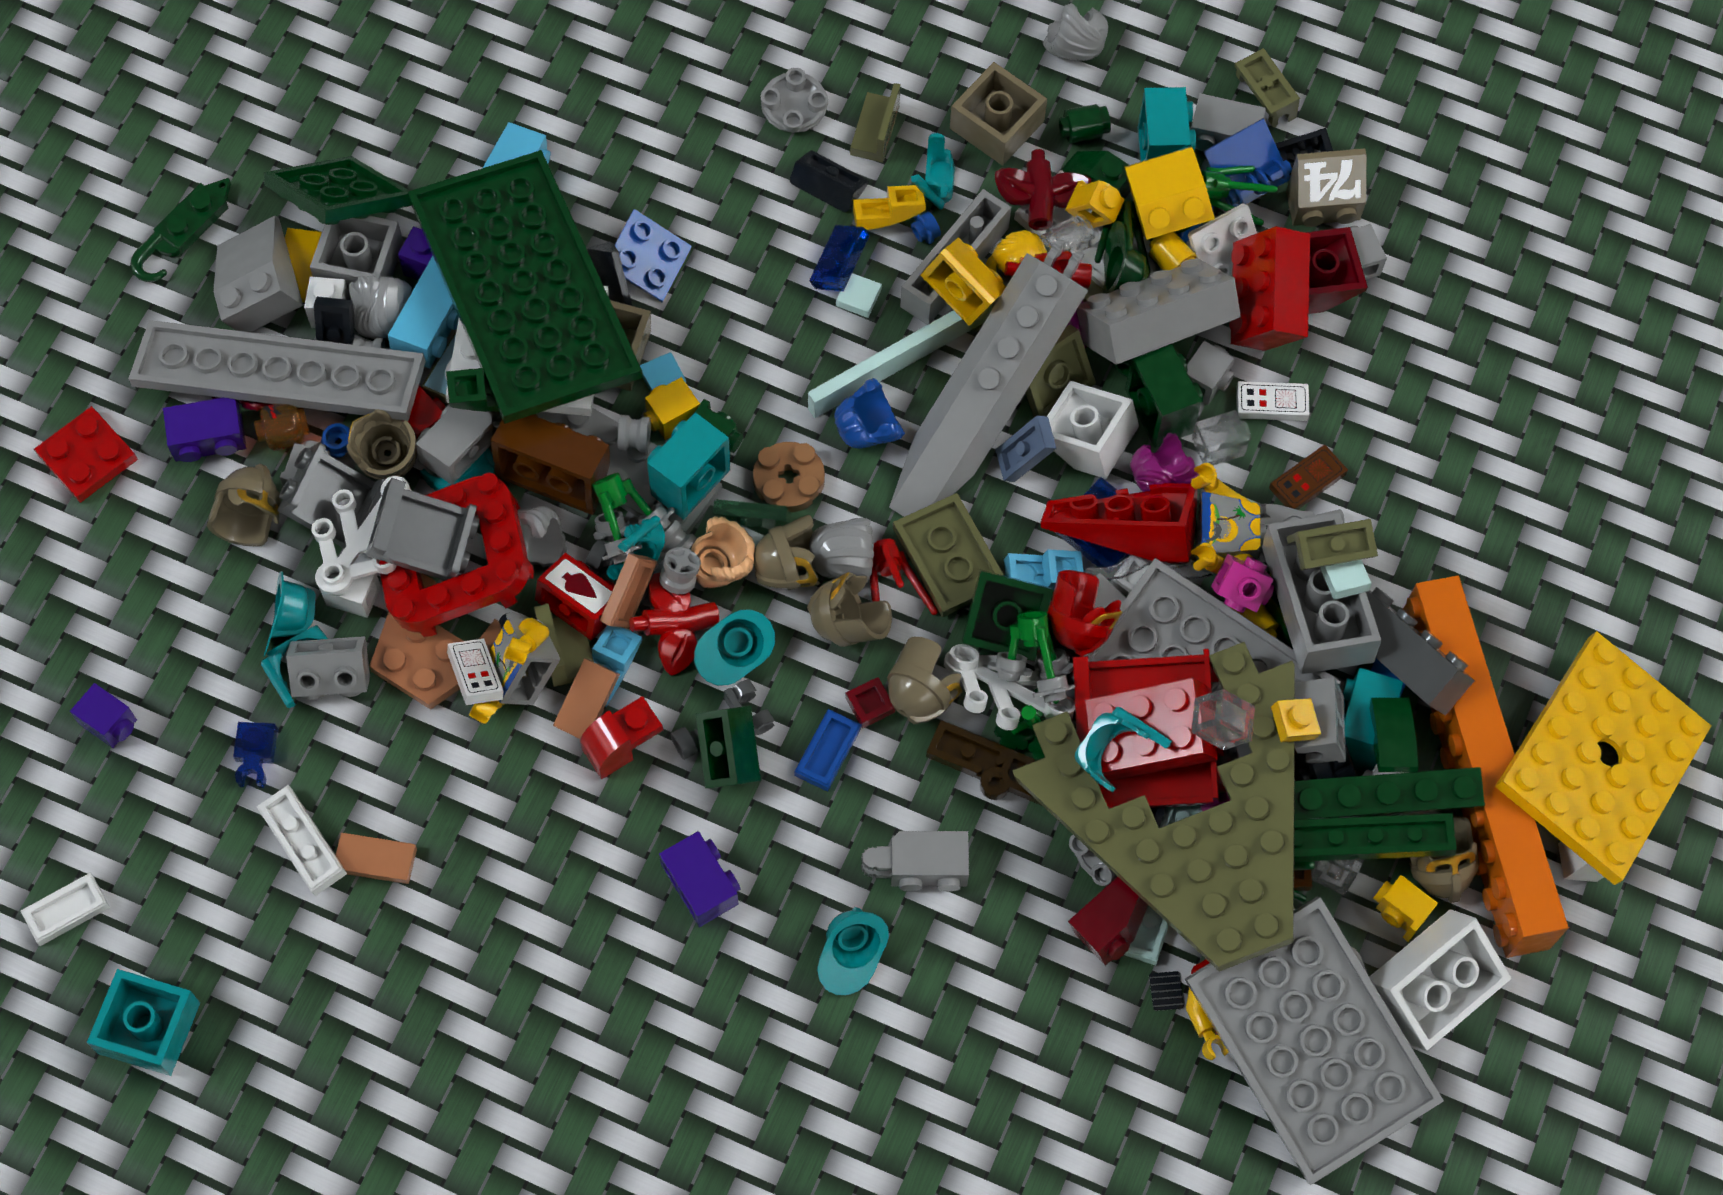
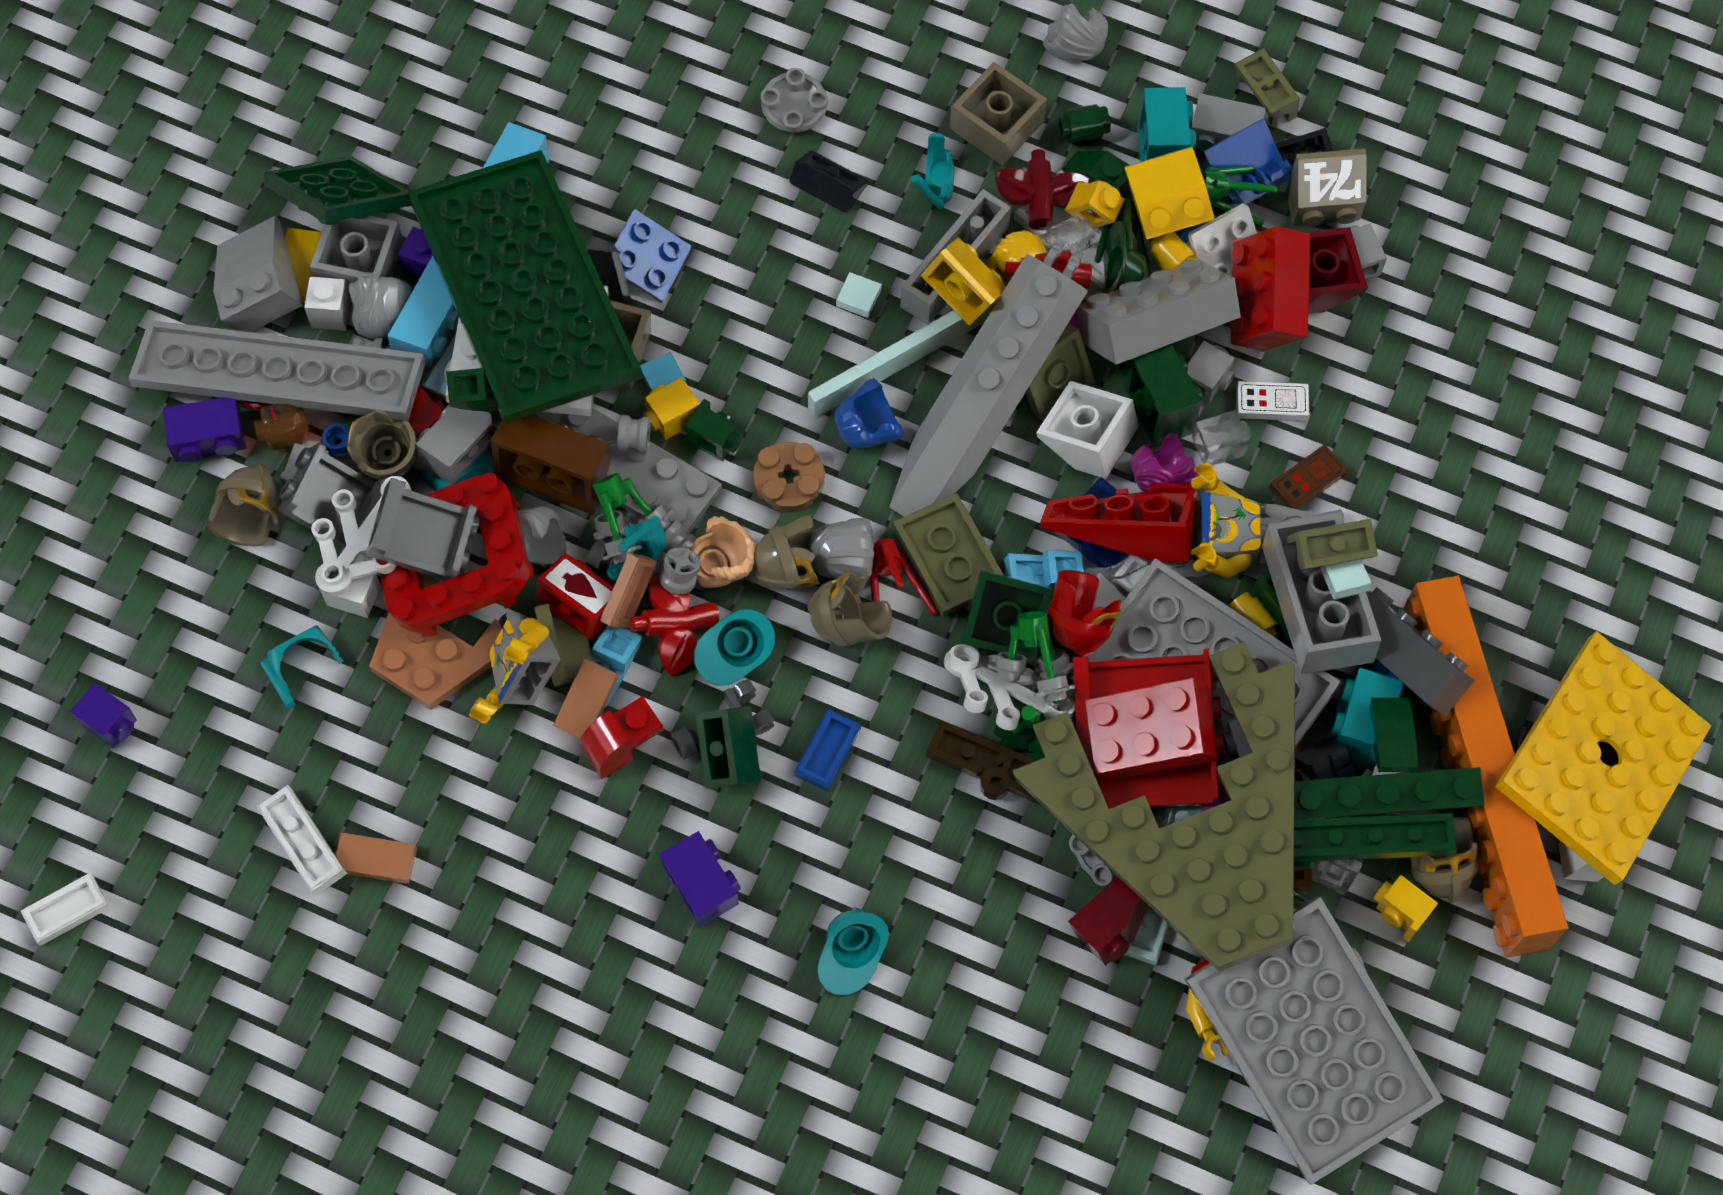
(85, 454): red plate -> none
(143, 1022): teal brick -> none
(182, 226): dark green plate -> none
(254, 746): clear blue plate -> none
(292, 609): teal piece -> none
(328, 667): light grey brick -> none
(334, 320): black plate -> none
(475, 671): white tile -> none
(688, 465): teal brick -> none
(751, 513): clear green plate -> none
(839, 258): clear blue plate -> none
(869, 702): dark red plate -> none
(876, 125): olive panel -> none
(899, 206): yellow slope -> none
(913, 687): dark tan helmet -> none
(921, 860): light grey hinge -> none
(925, 227): blue plate -> none
(1025, 448): sand blue plate -> none
(1102, 732): teal helmet -> none
(1166, 990): black sticker -> none
(1223, 719): clear brick -> none
(1232, 579): dark pink brick -> none
(1295, 720): yellow plate -> none
(1329, 710): light grey hinge -> none
(1440, 978): white brick -> none

